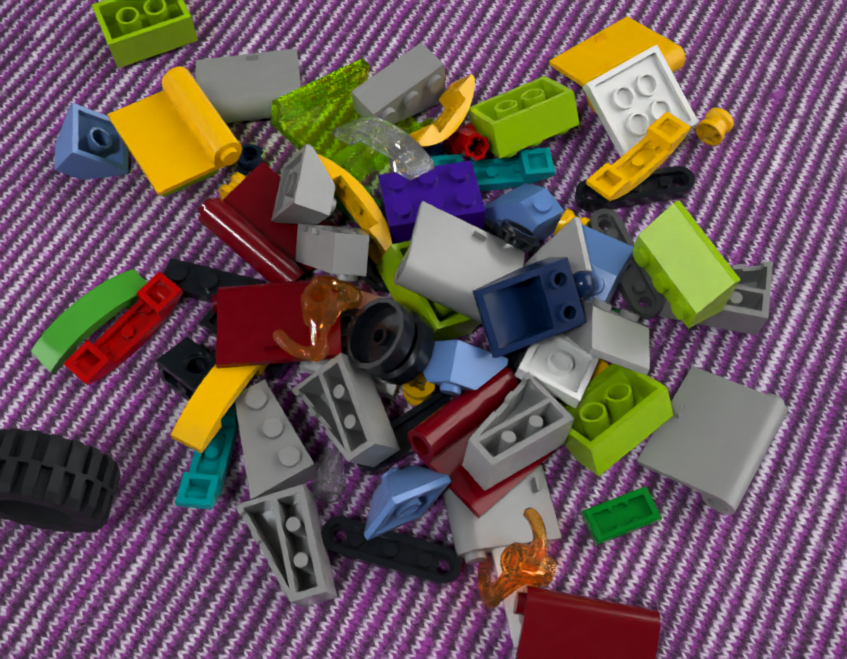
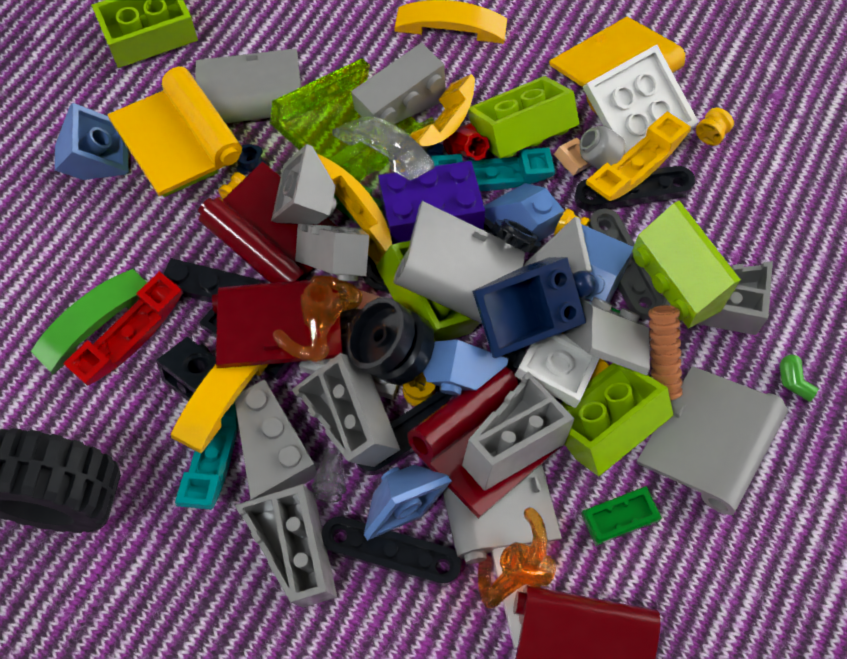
(451, 16): none -> yellow slope
(571, 158): none -> light nougat plate
(601, 146): none -> light grey head
(665, 348): none -> nougat piece
(793, 378): none -> bright green arm

